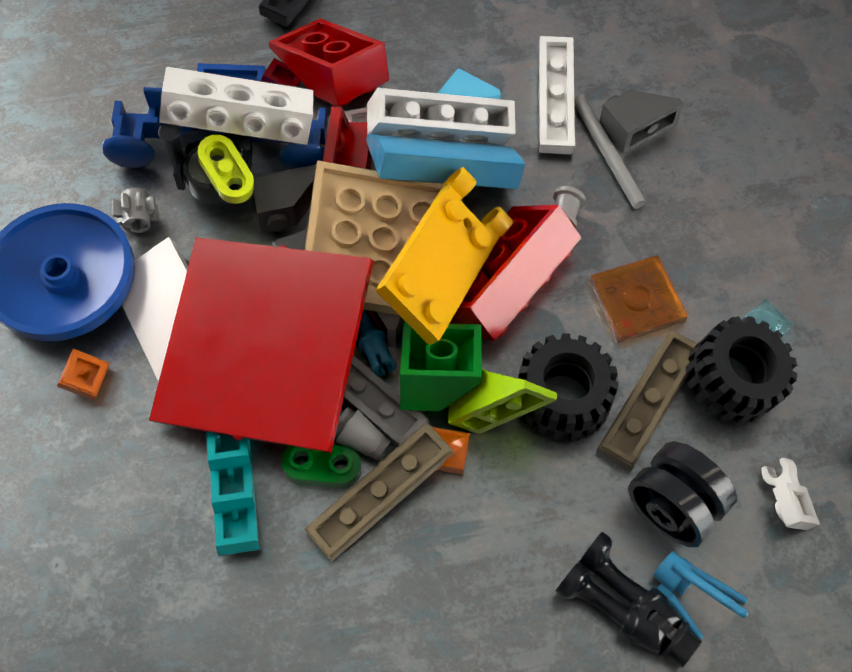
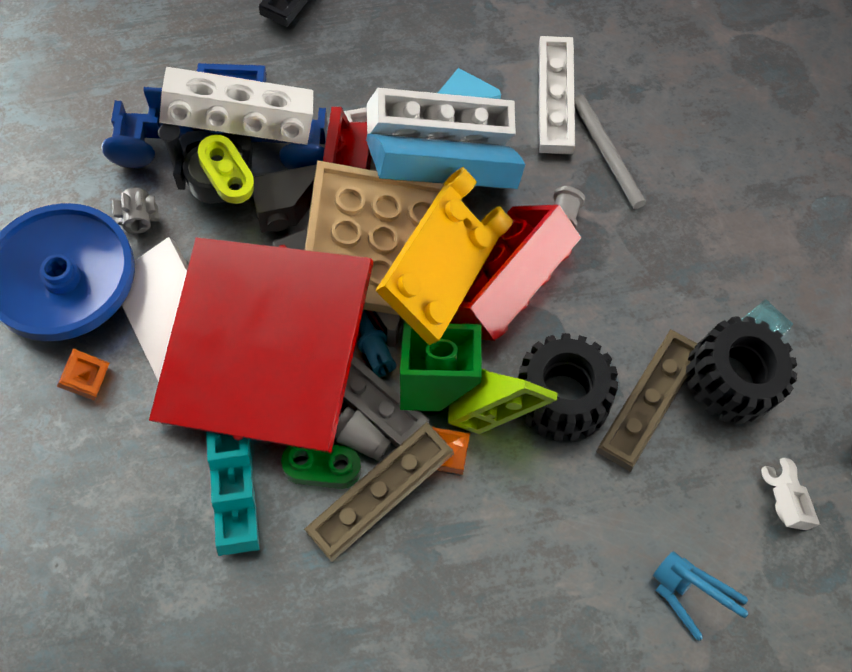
(280, 74): dark red plate -> none
(333, 60): red slope -> none
(637, 299): clear orange tile -> none
(638, 117): dark grey slope -> none
(647, 620): black piece -> none
(682, 493): black wheel -> none

